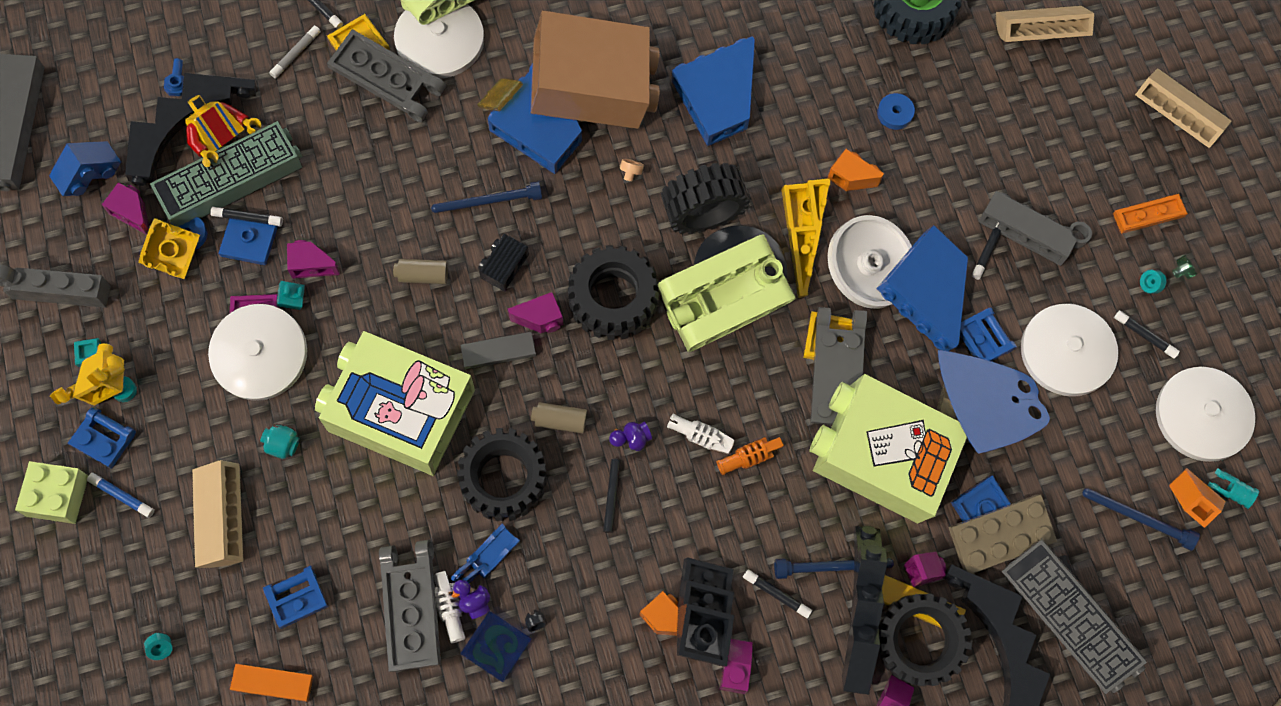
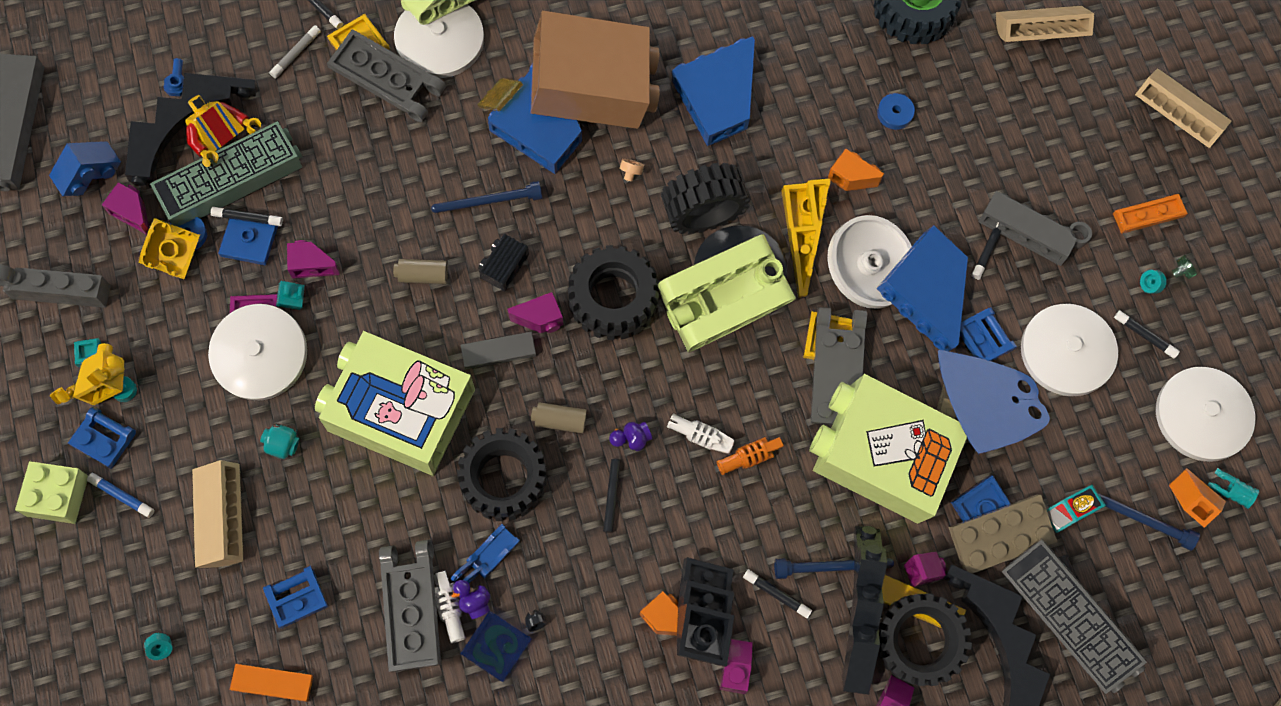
(1075, 508): none -> slope

